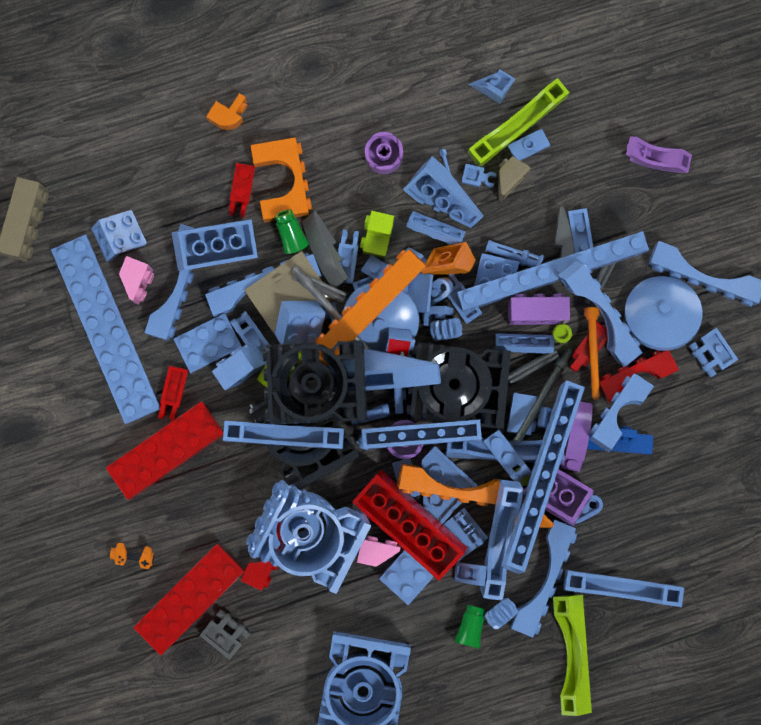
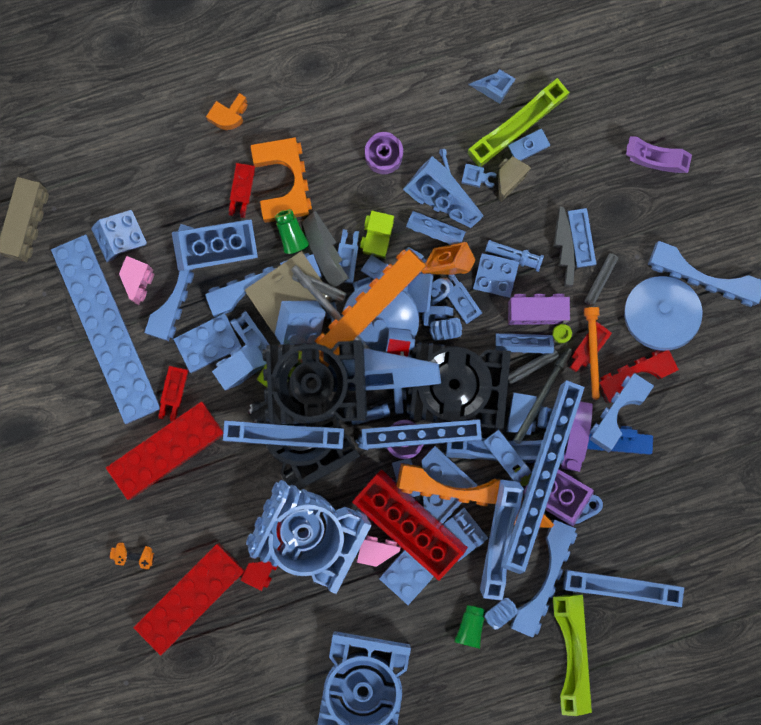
(220, 638): dark grey plate -> none
(470, 573): medium blue plate -> none
(548, 272): medium blue brick -> none
(619, 343): medium blue arch -> none
(717, 348): medium blue plate -> none

